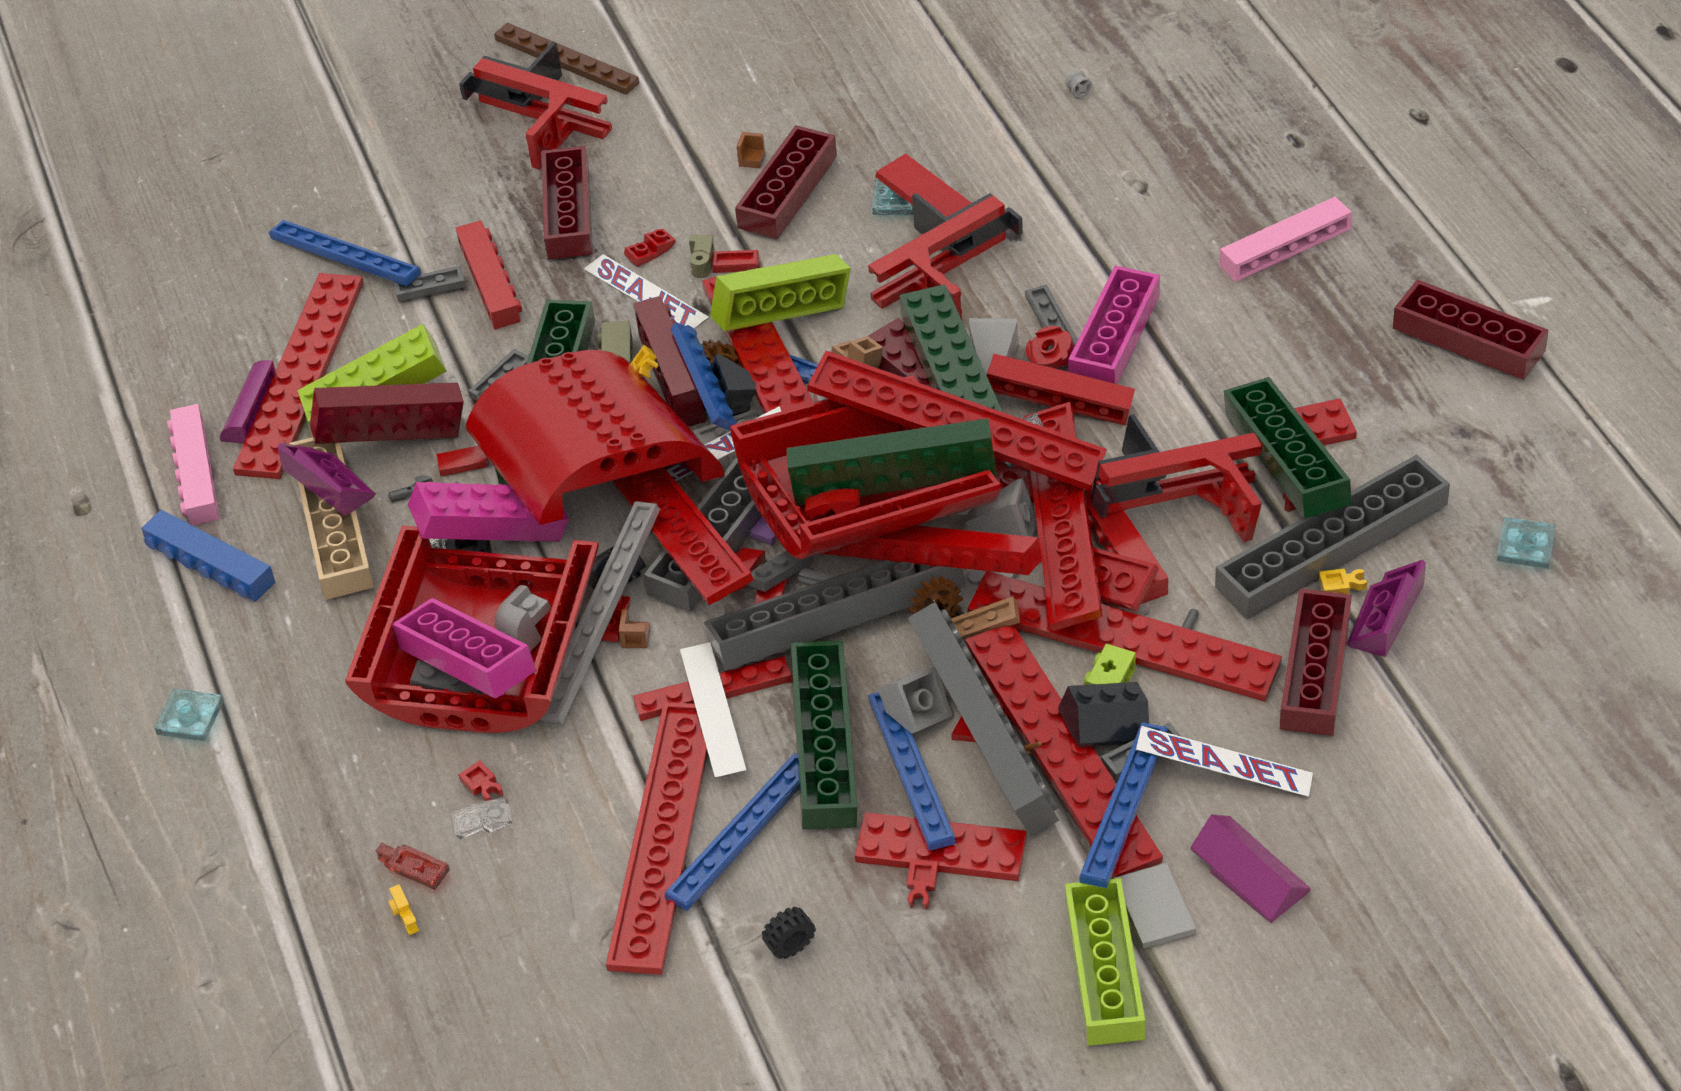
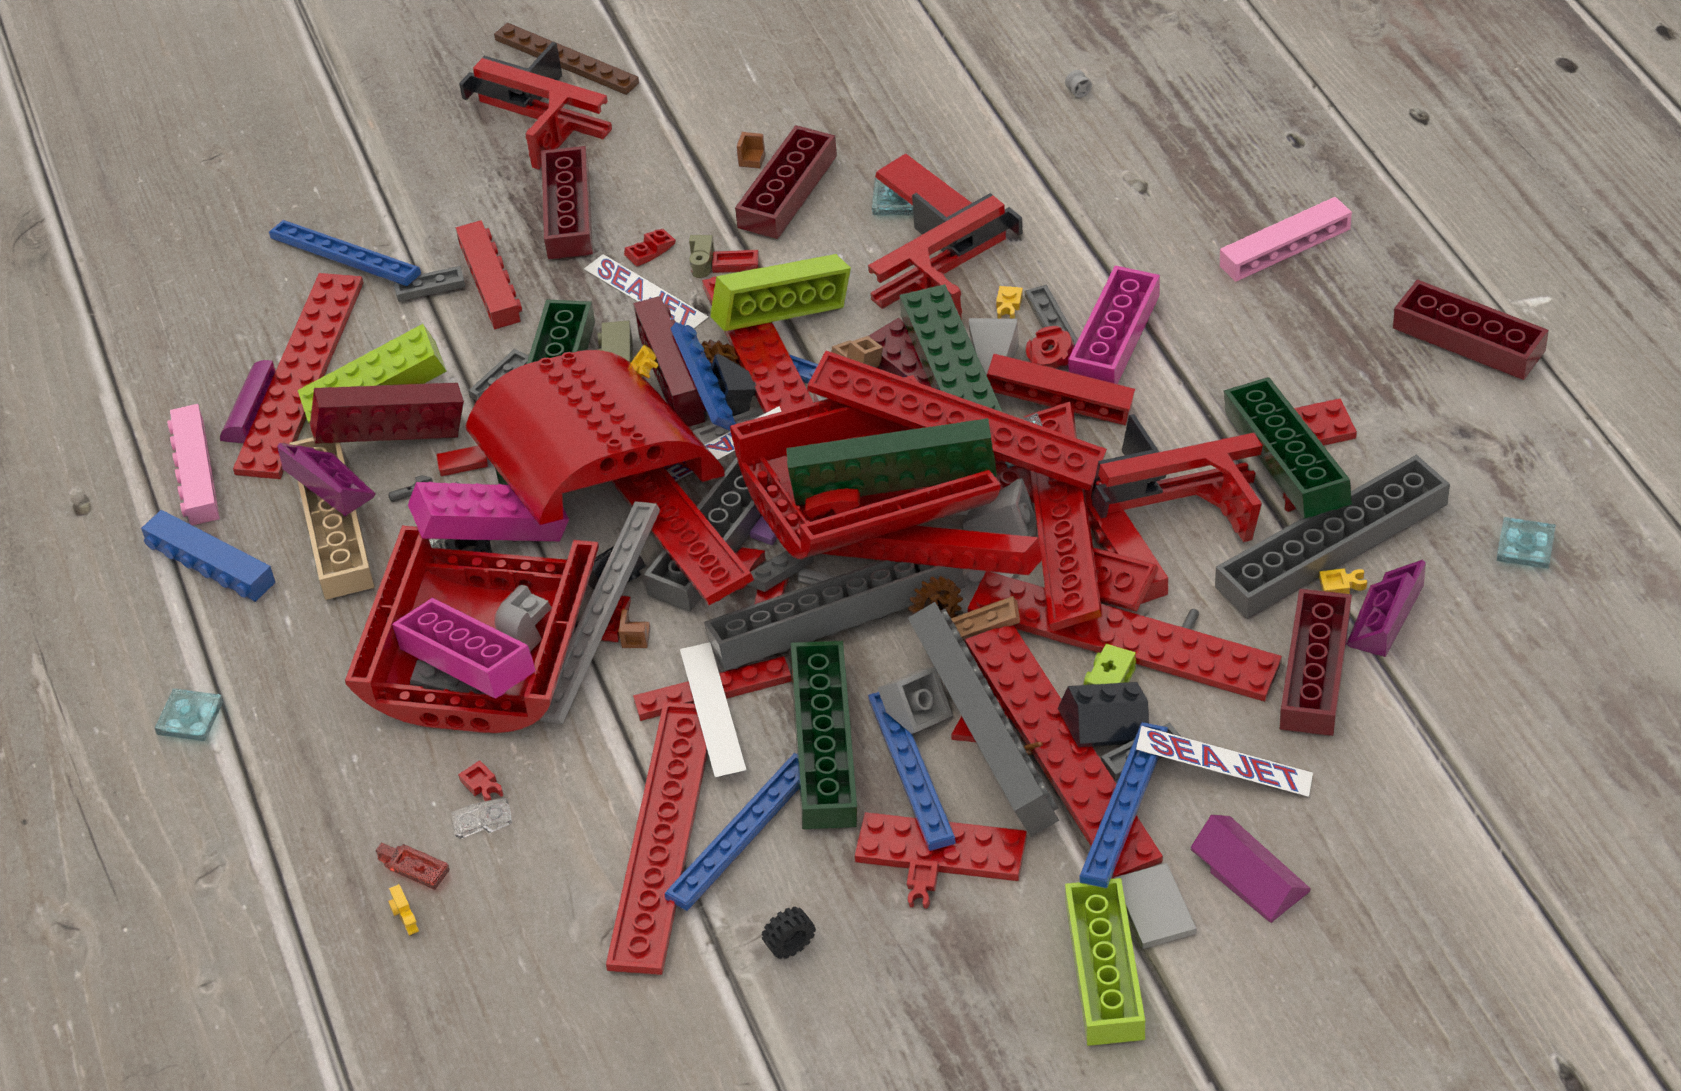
(1008, 301): none -> yellow plate

